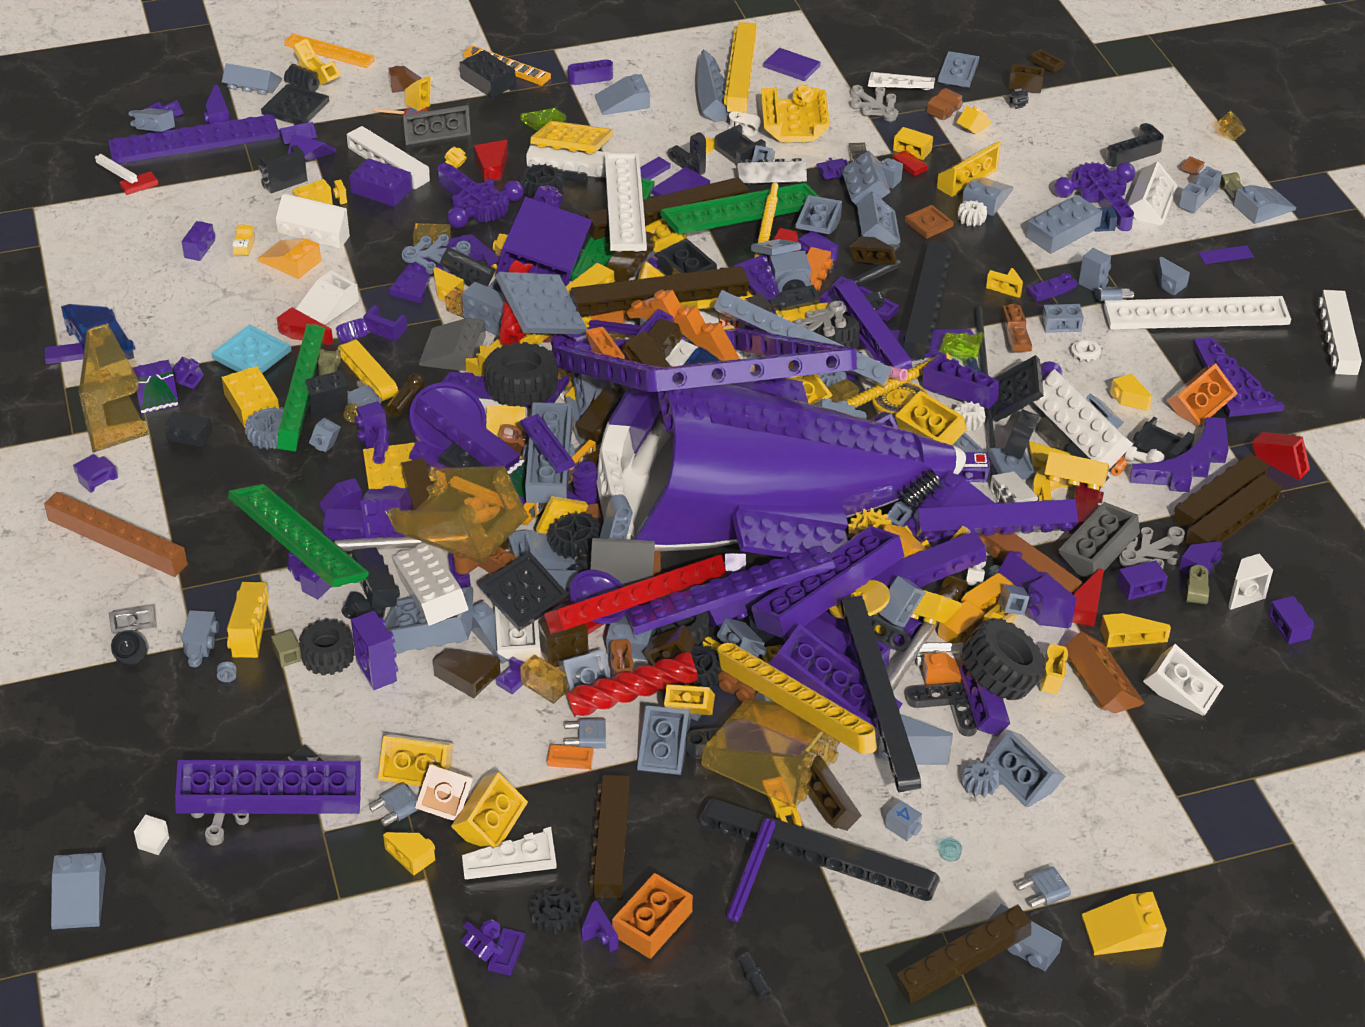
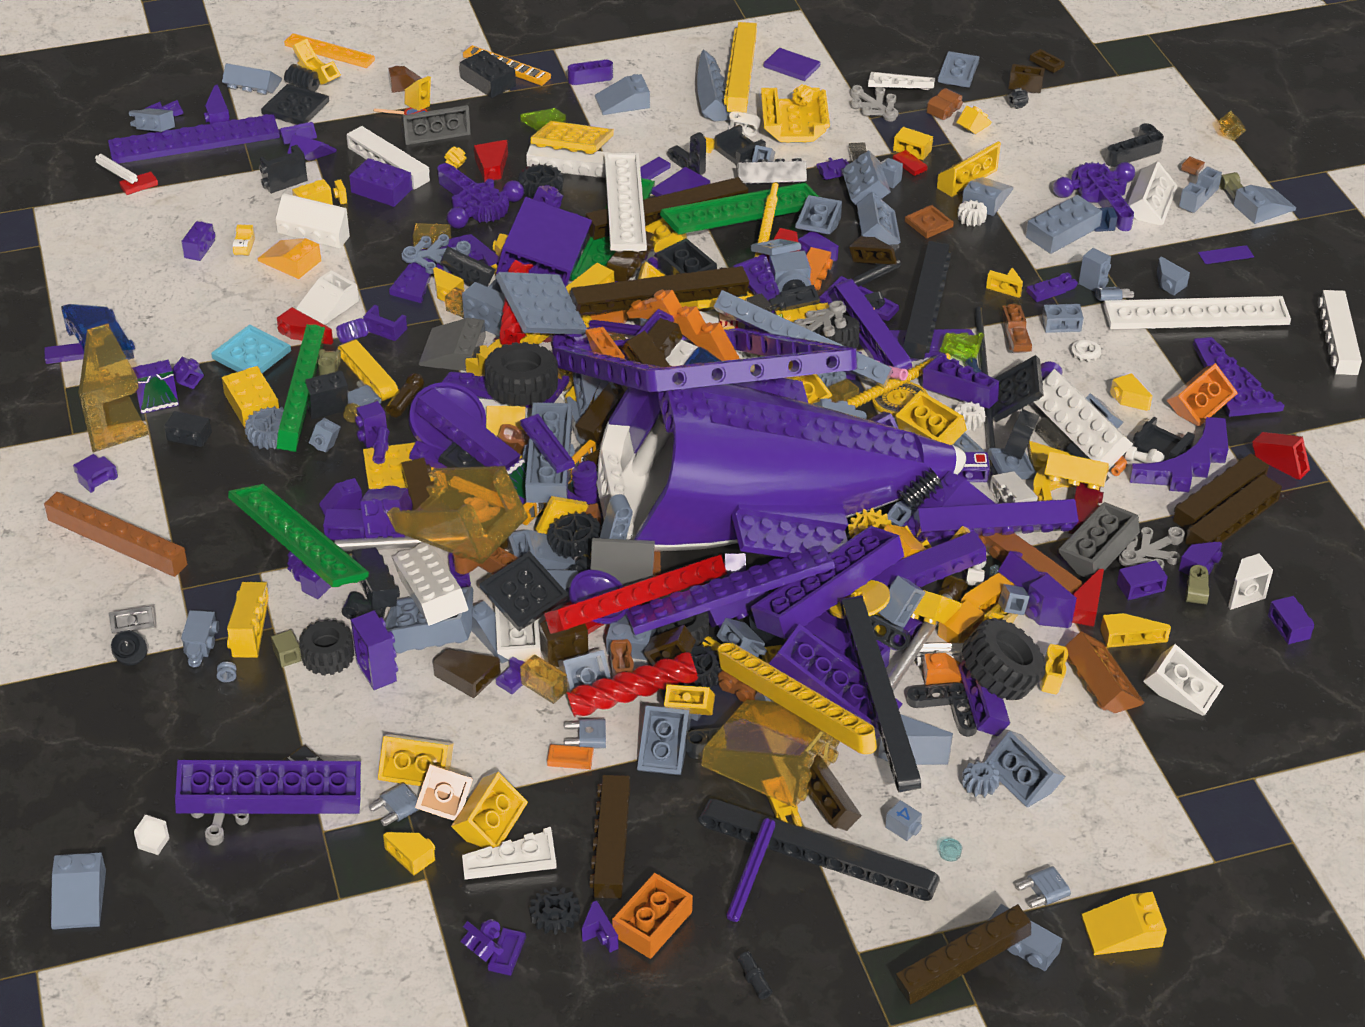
(574, 175): black axle -> none

